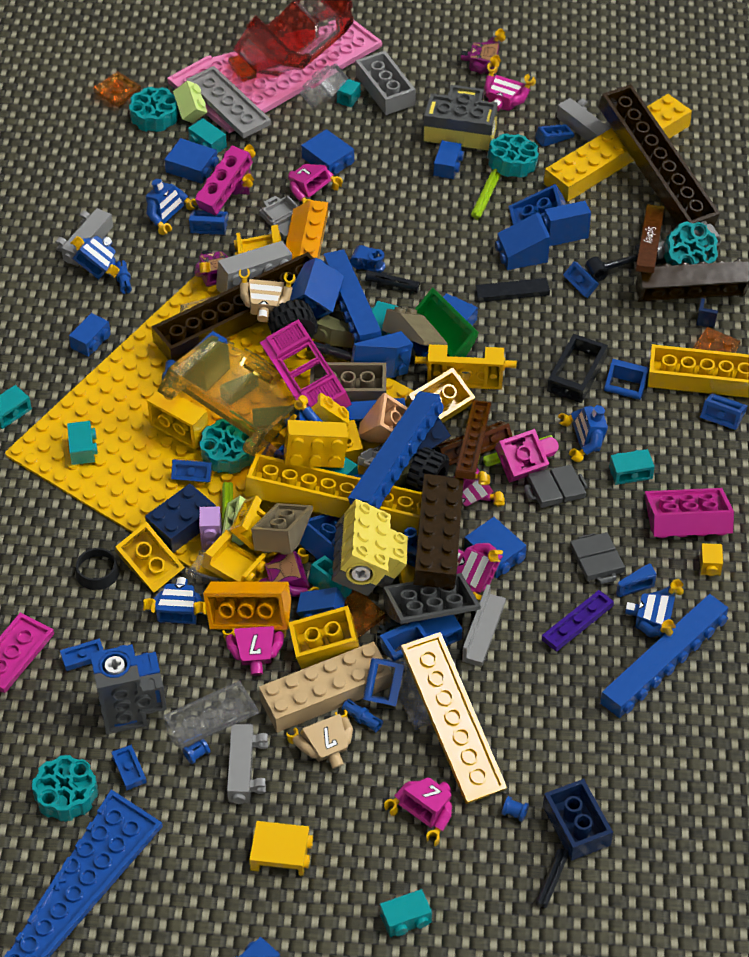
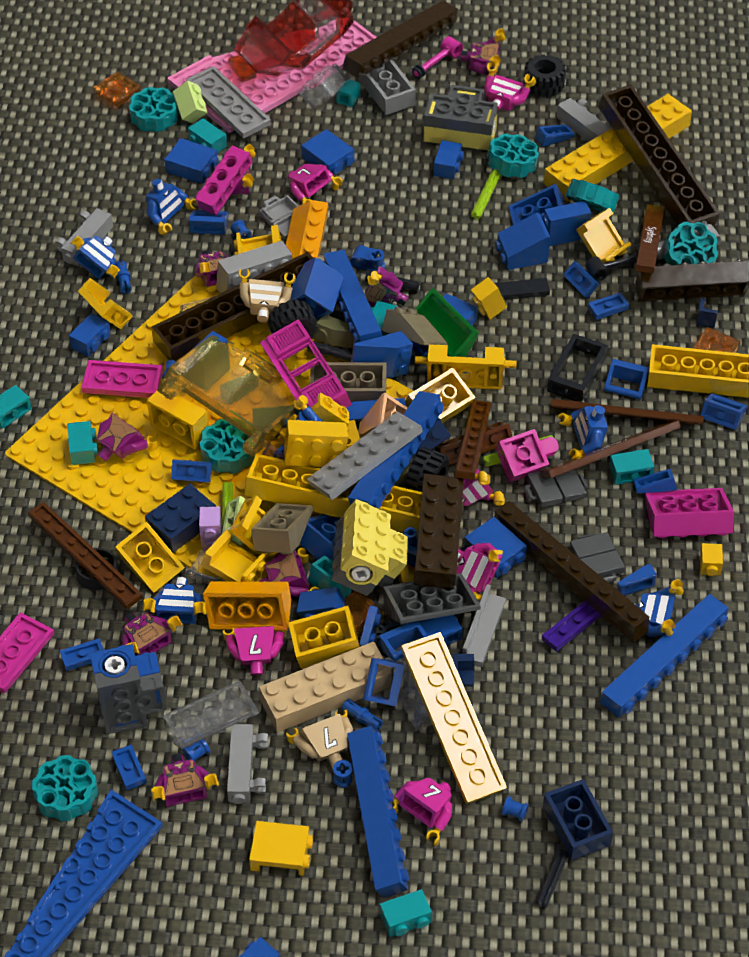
(85, 555): none -> reddish brown tile
(111, 311): none -> yellow panel
(121, 378): none -> dark pink plate
(121, 438): none -> torso
(148, 632): none -> torso
(182, 782): none -> torso
(242, 229): none -> blue bush
(345, 773): none -> blue bush
(364, 455): none -> light grey plate
(373, 619): none -> blue plate
(377, 812): none -> blue brick
(384, 287): none -> torso
(399, 39): none -> dark brown brick
(448, 47): none -> dark pink piece
(465, 667): none -> dark blue panel
(488, 298): none -> yellow brick
(548, 73): none -> black tyre
(575, 573): none -> dark brown brick
(594, 195): none -> teal connector
(602, 237): none -> yellow panel
(608, 306): none -> blue plate
(610, 449): none -> reddish brown tile
(630, 412): none -> reddish brown tile
(656, 482): none -> blue slope

